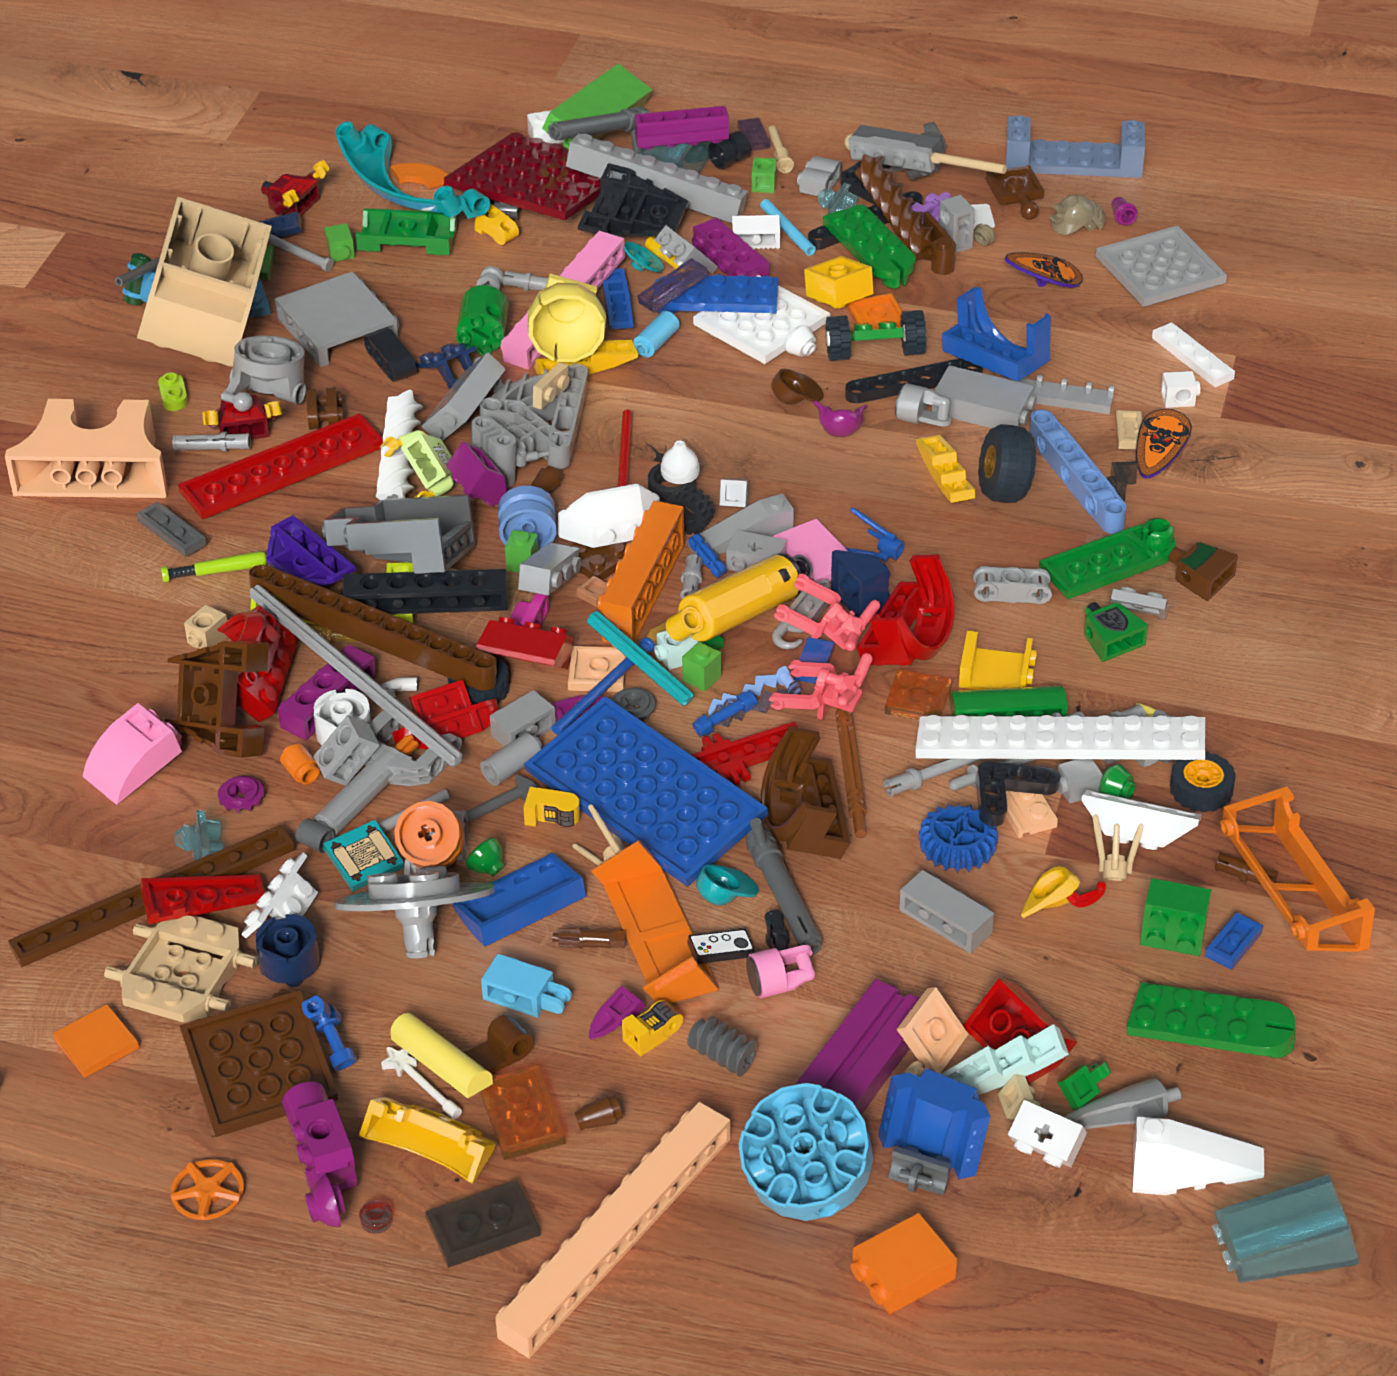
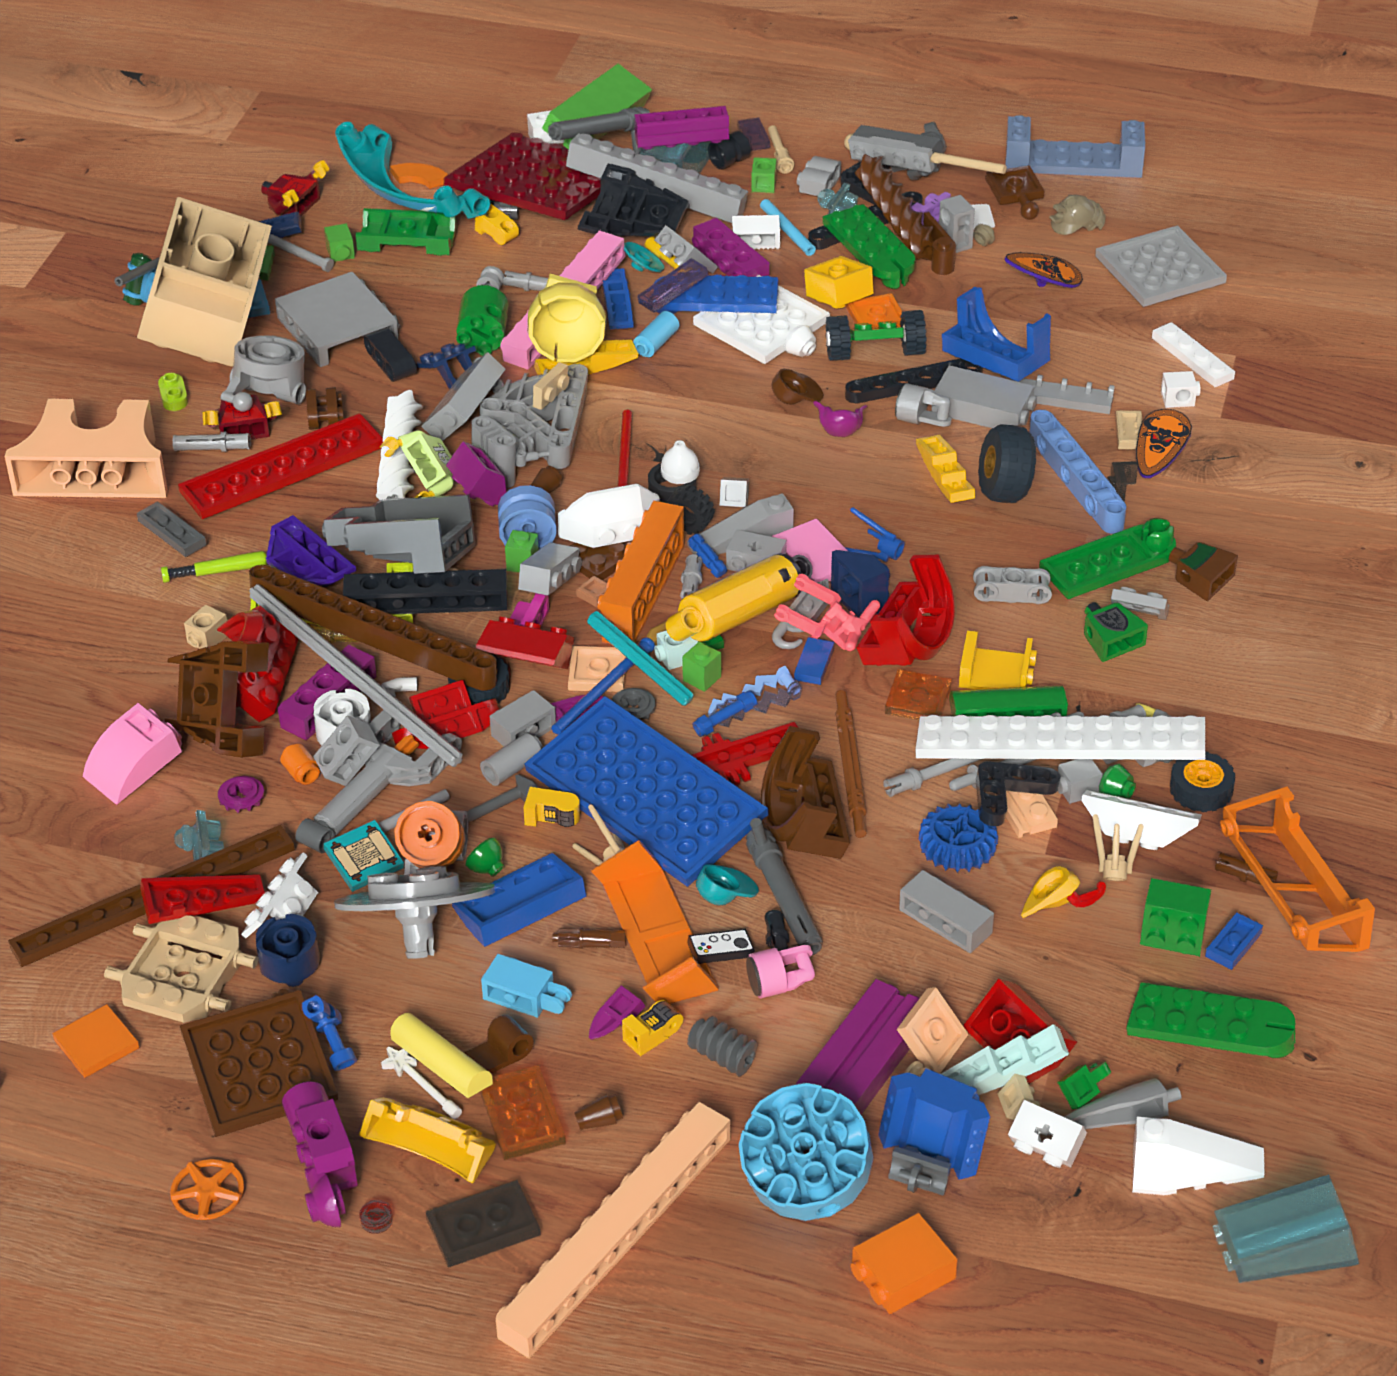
(830, 689): coral piece -> none
(1124, 212): magenta cone -> none

